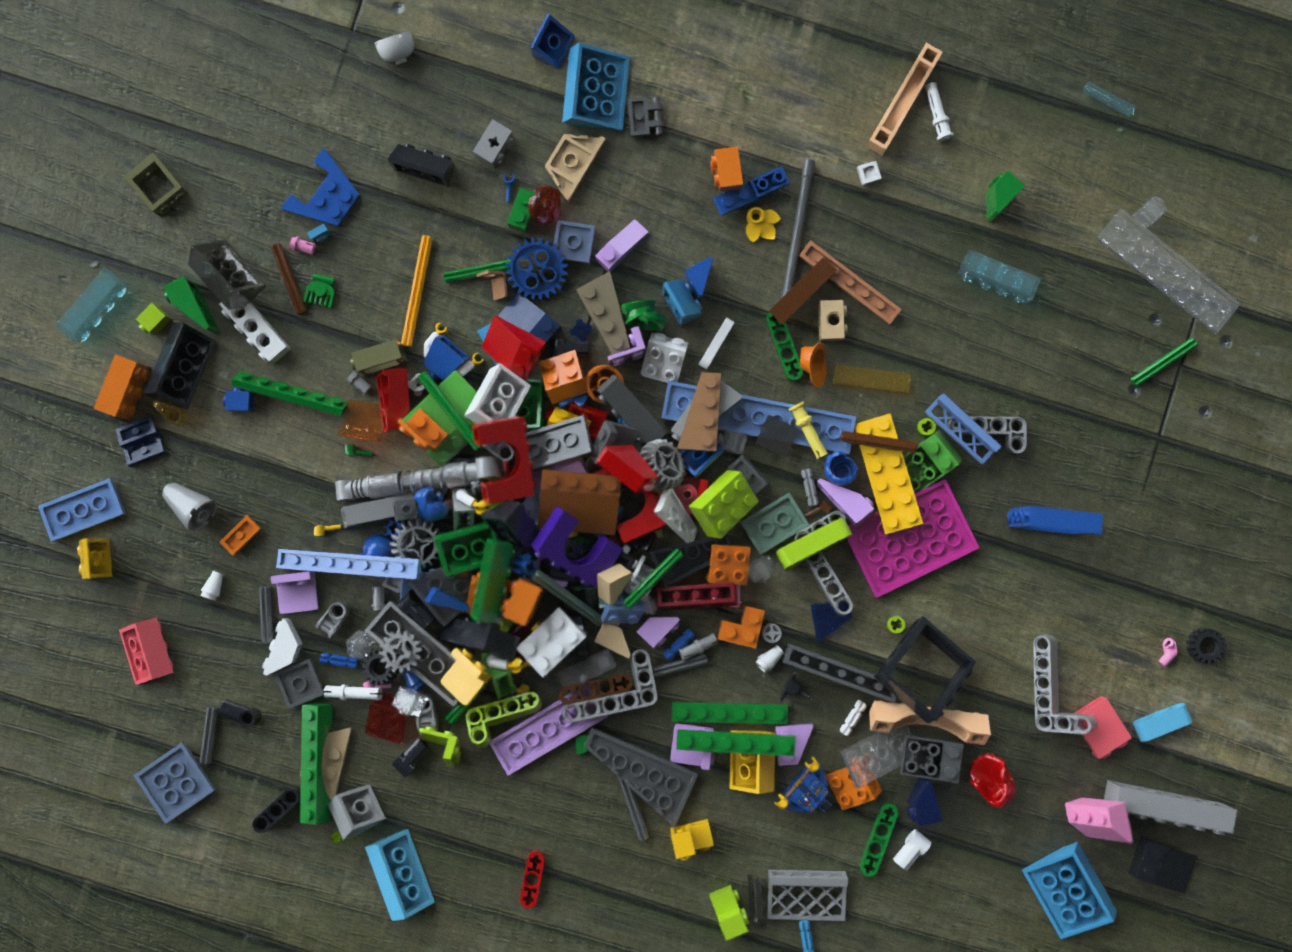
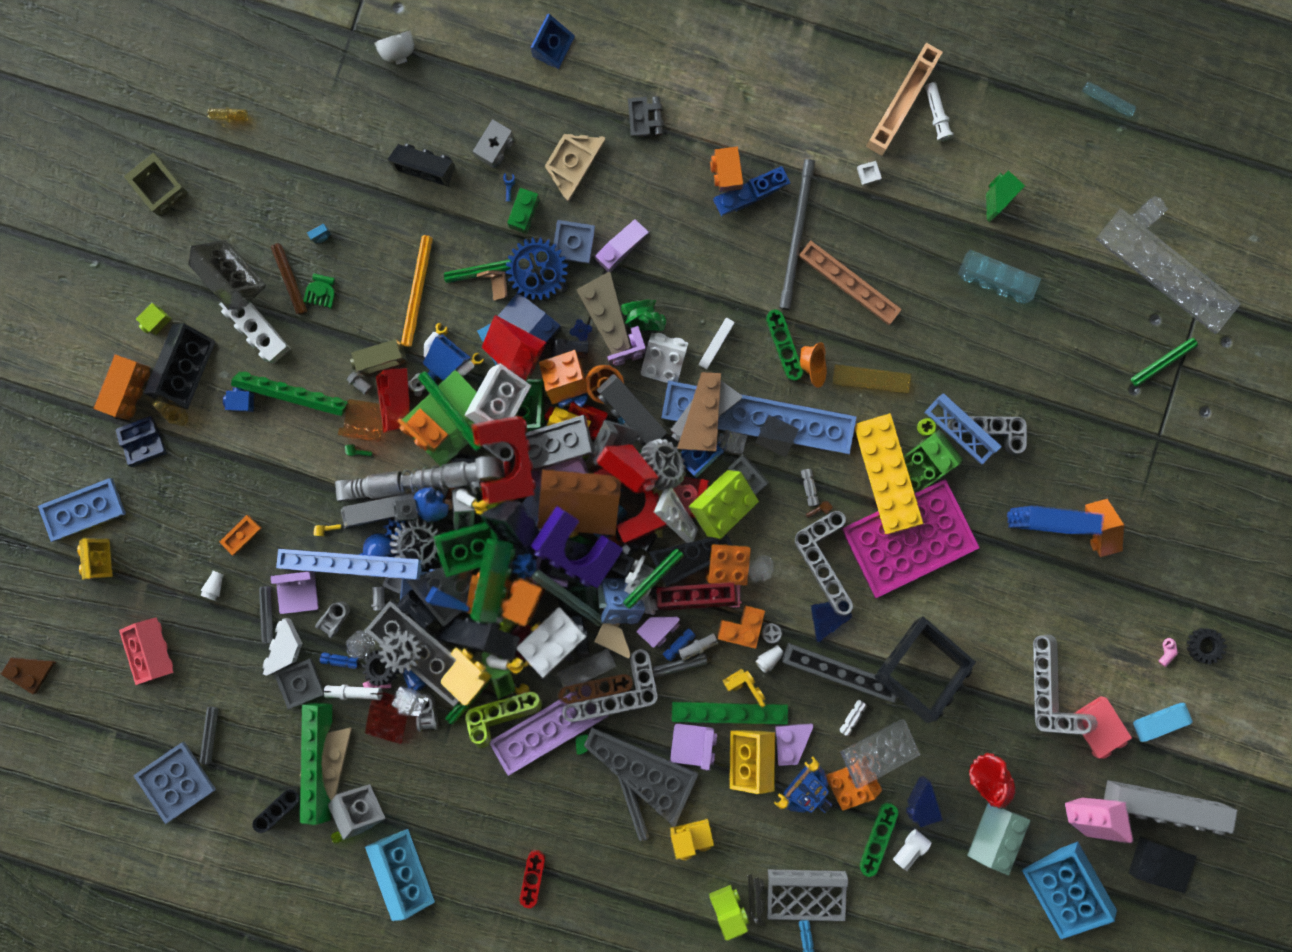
(27, 672): none -> reddish brown wing
(92, 305): clear light blue brick -> none
(189, 299): green slope -> none
(189, 506): light grey cone -> none
(227, 114): none -> clear yellow axle
(238, 713): black piece -> none
(302, 245): bright pink pin -> none
(332, 199): blue wing -> none
(408, 761): black piece -> none
(452, 752): lime bracket -> none
(548, 196): clear red plate -> none
(595, 88): dark azure slope -> none
(612, 582): tan slope -> none
(681, 301): dark azure slope -> none
(697, 277): blue slope -> none
(735, 682): none -> yellow bracket
(735, 742): green plate -> none
(763, 226): yellow plate -> none
(774, 523): sand green plate -> none
(792, 688): black plant -> none
(802, 291): reddish brown slope -> none
(804, 421): light yellow pin -> none
(813, 543): lime beam -> none
(827, 331): tan brick -> none
(840, 469): blue hair -> none
(850, 503): lavender slope -> none
(879, 442): reddish brown axle -> none
(897, 630): lime bush -> none
(932, 758): dark grey slope -> none
(968, 726): light nougat arch -> none
(998, 838): none -> sand green slope
(1112, 529): none -> orange brick

